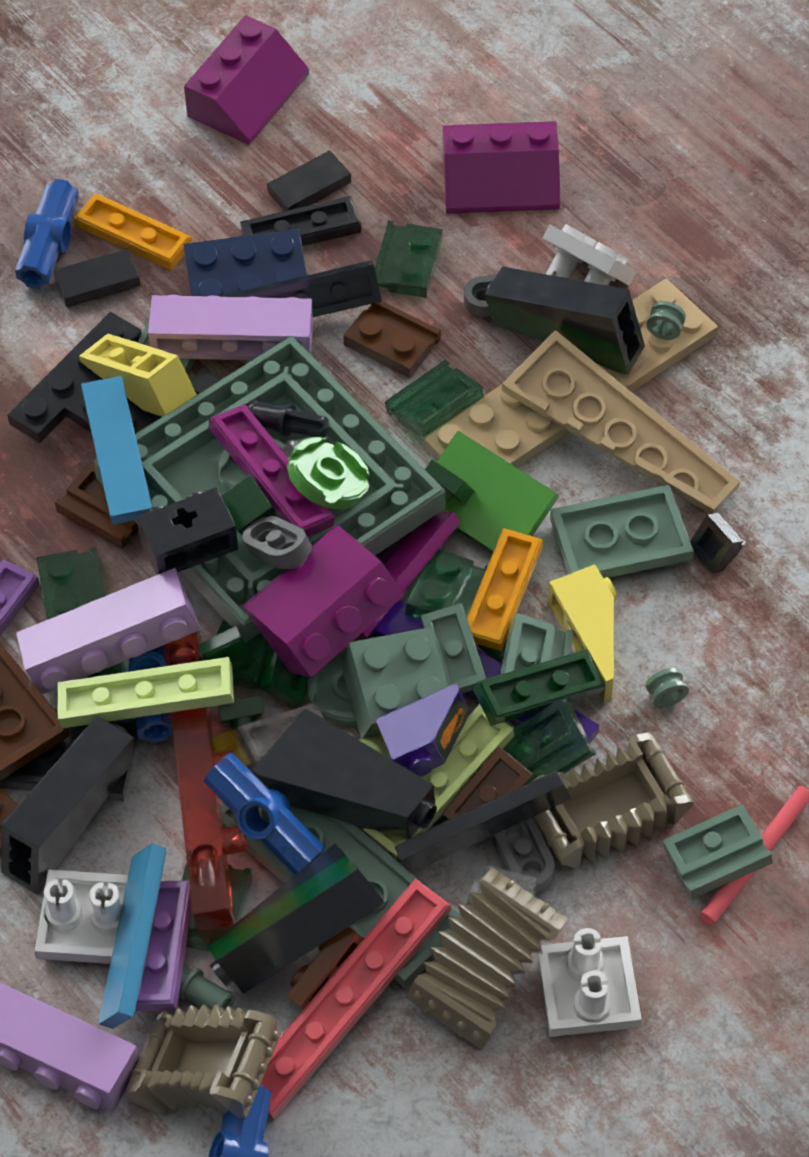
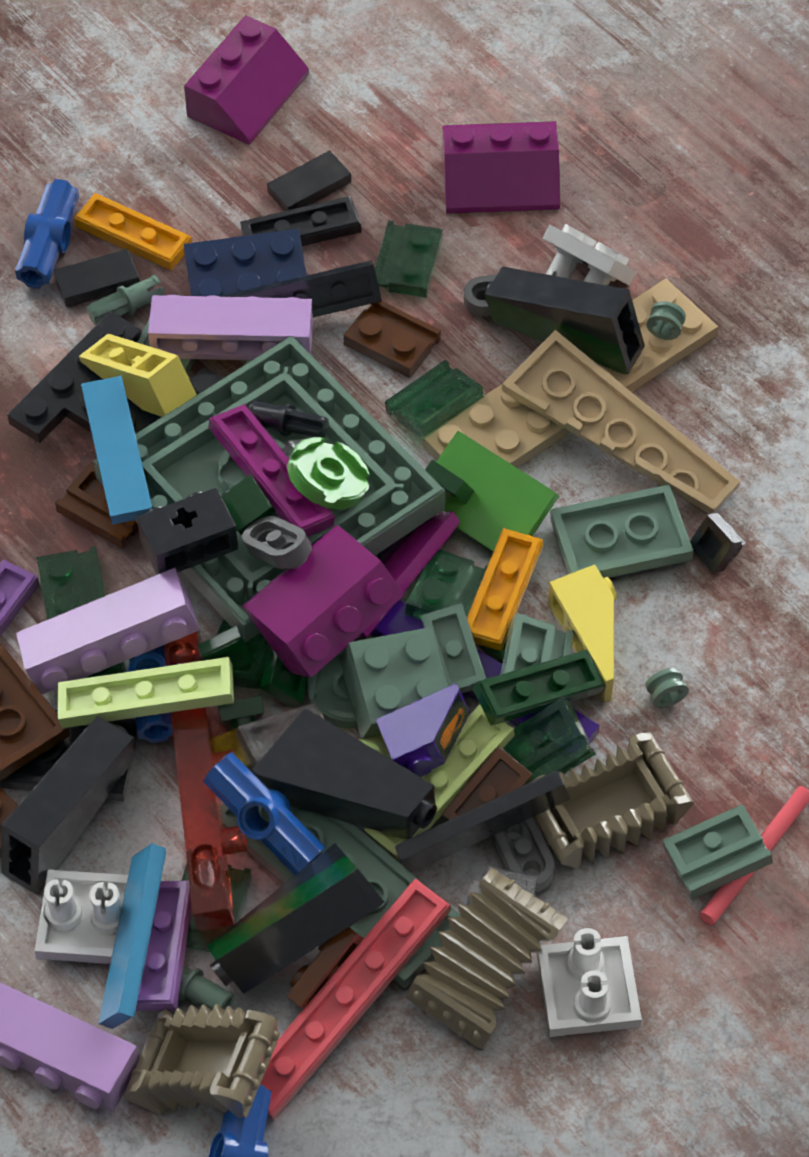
(125, 300): none -> sand green axle

